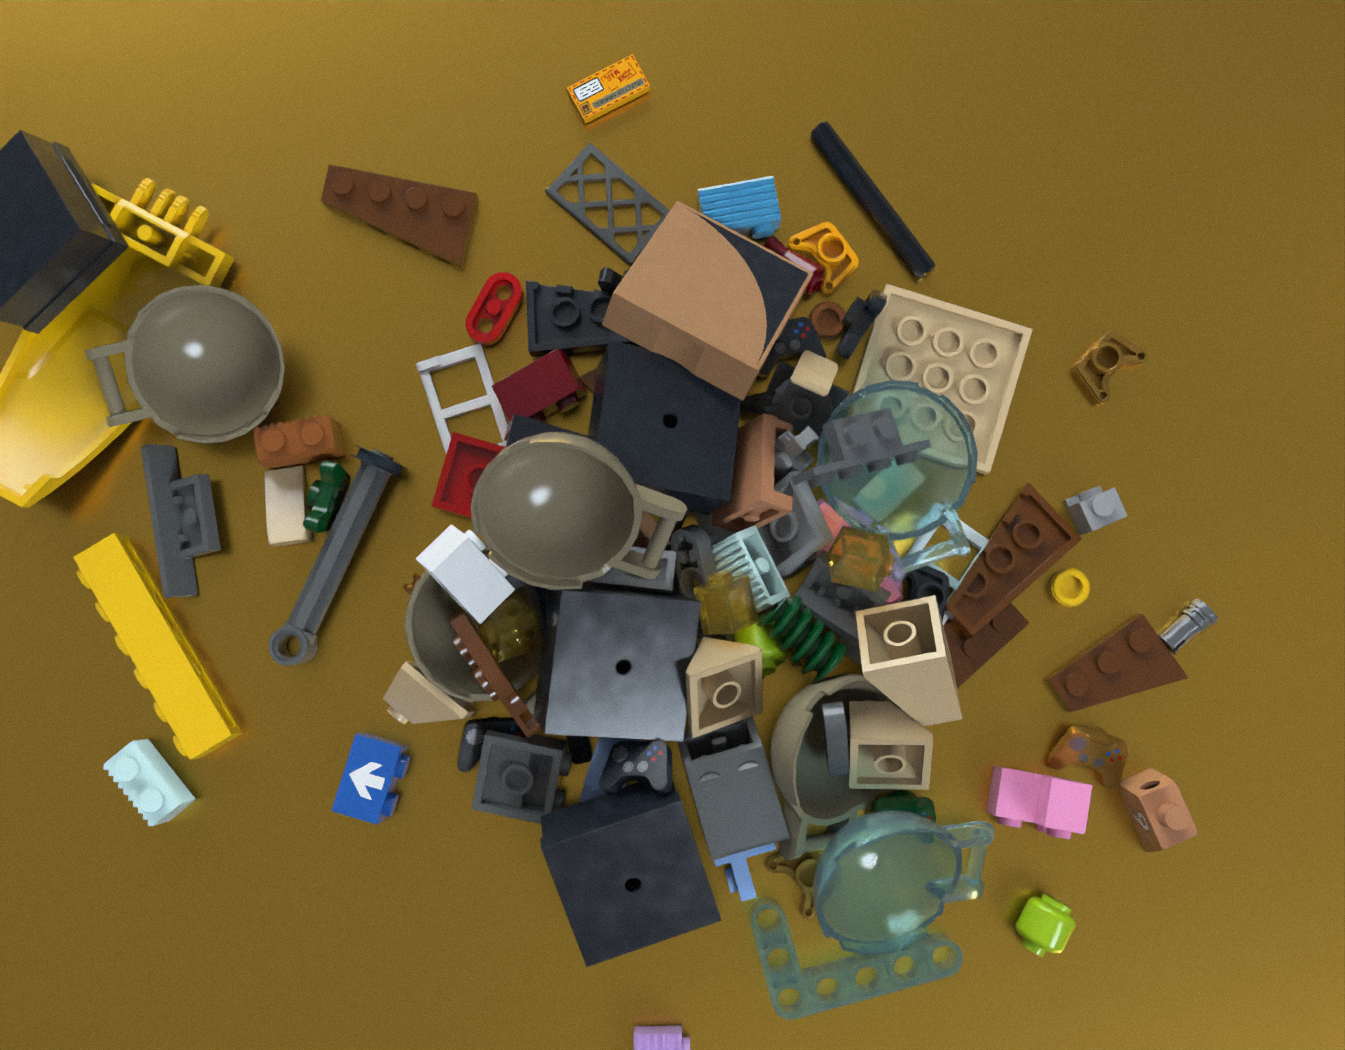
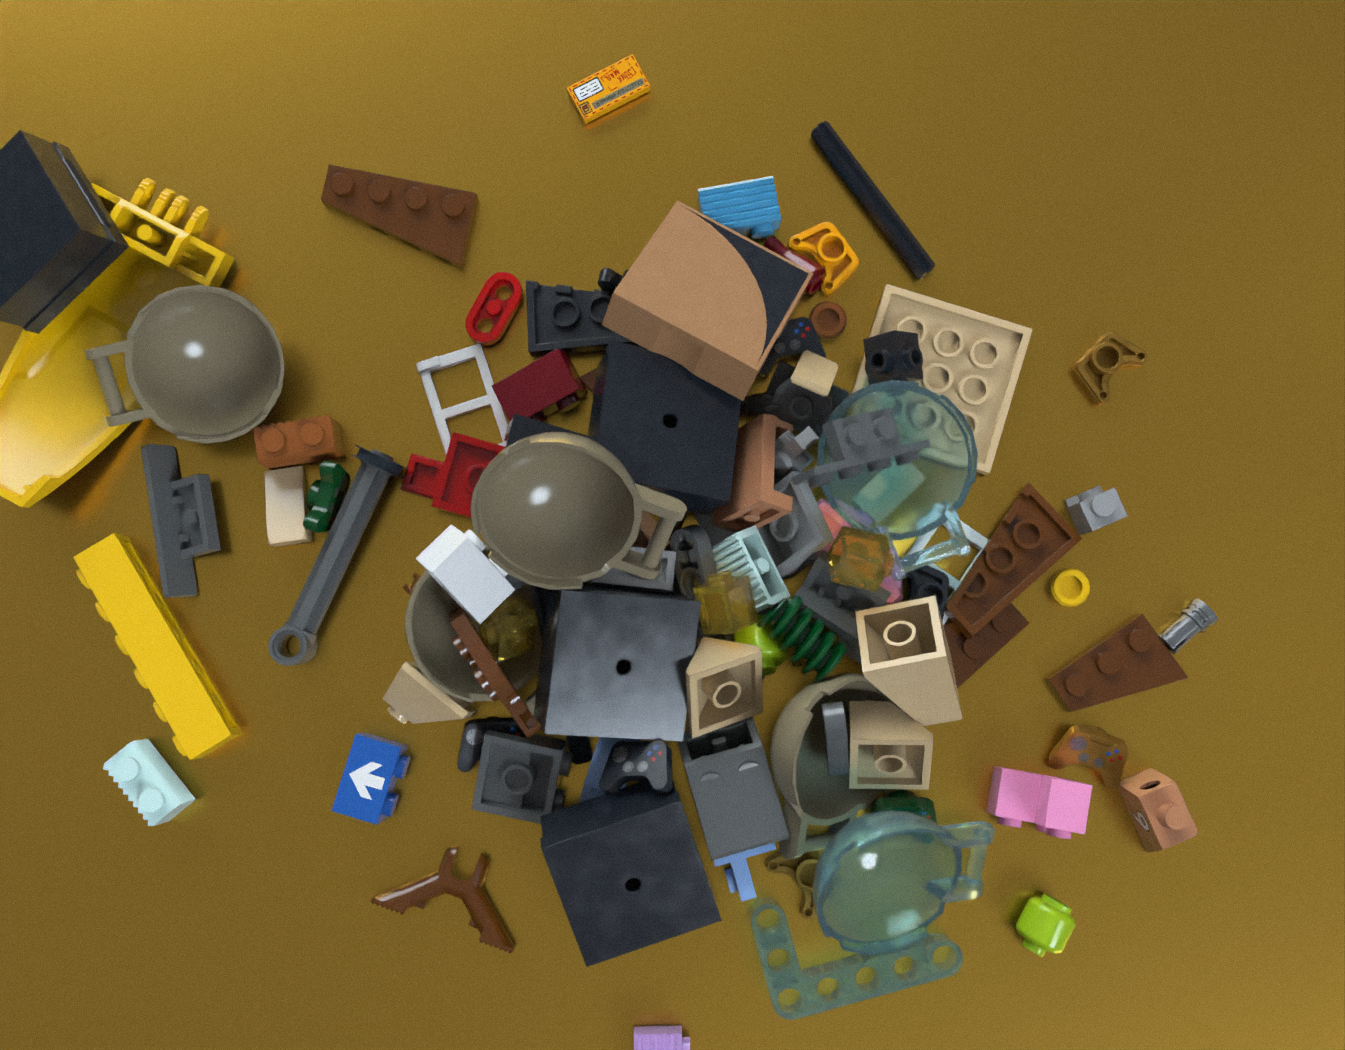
(421, 476): none -> red tile
(448, 882): none -> reddish brown piece
(612, 173): dark grey window -> none
(858, 320): black piece -> none
(893, 357): none -> black brick

